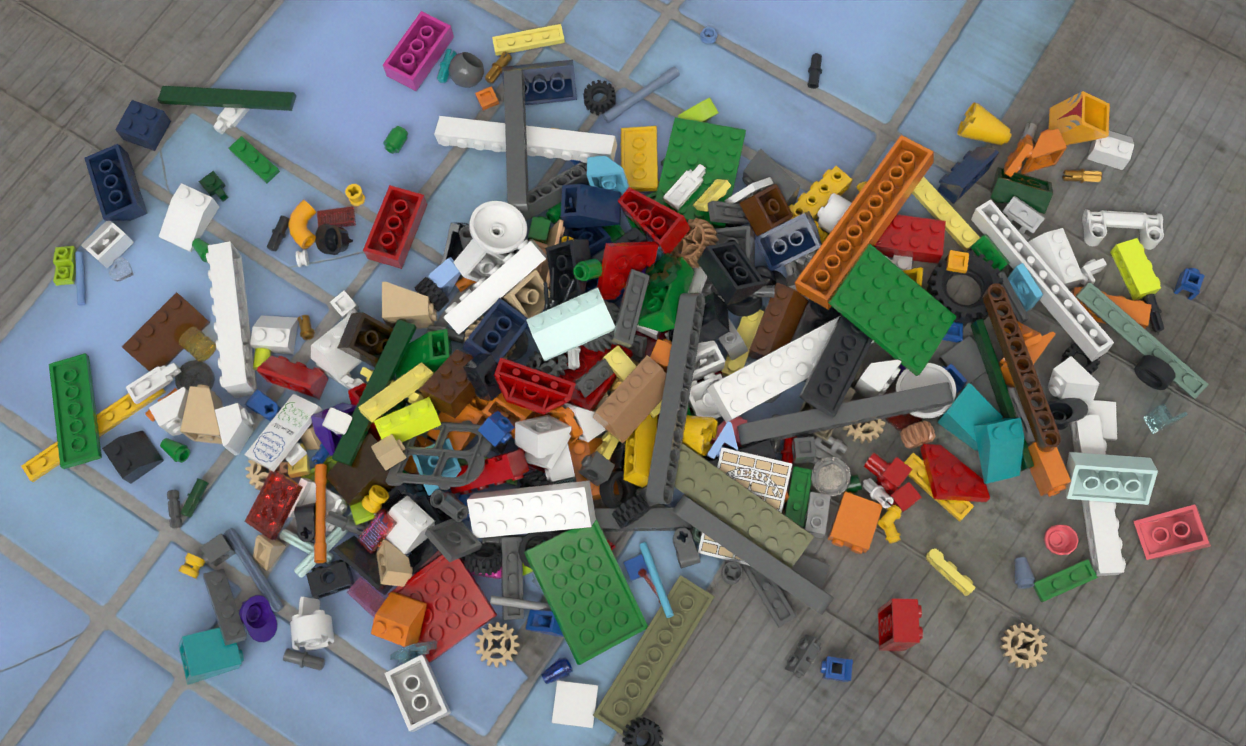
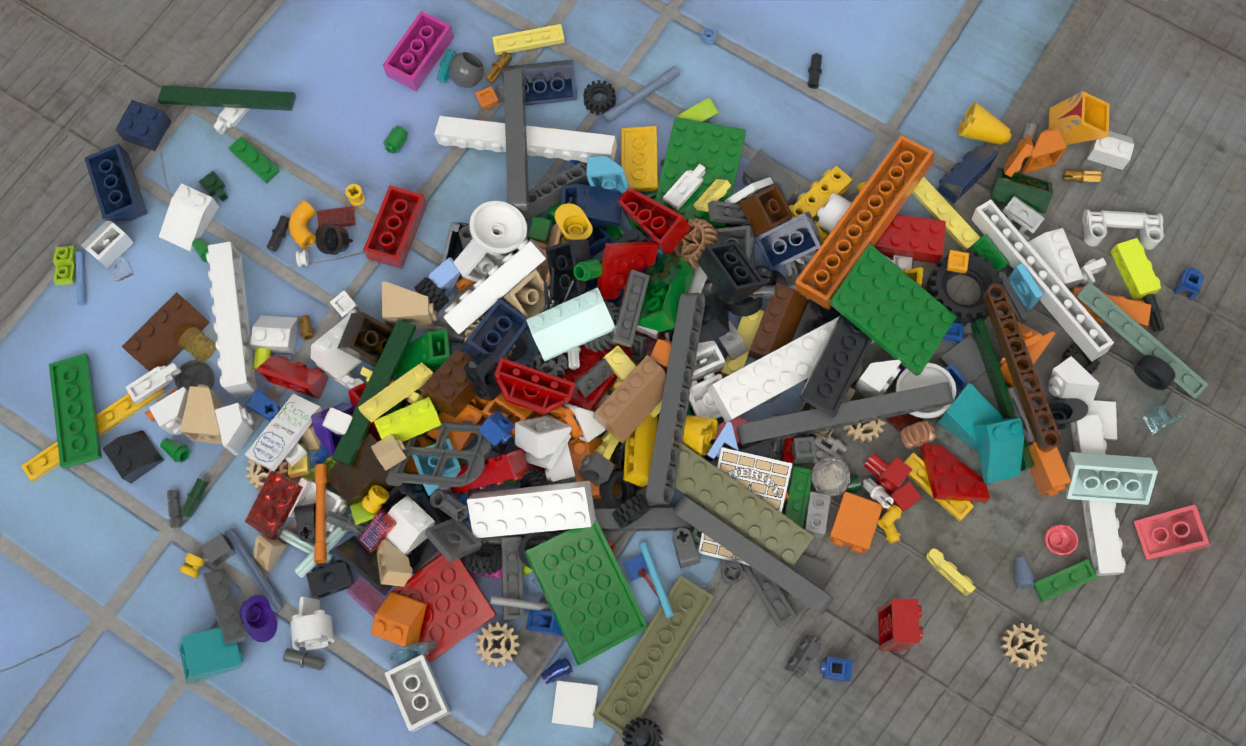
(573, 222): none -> yellow piece

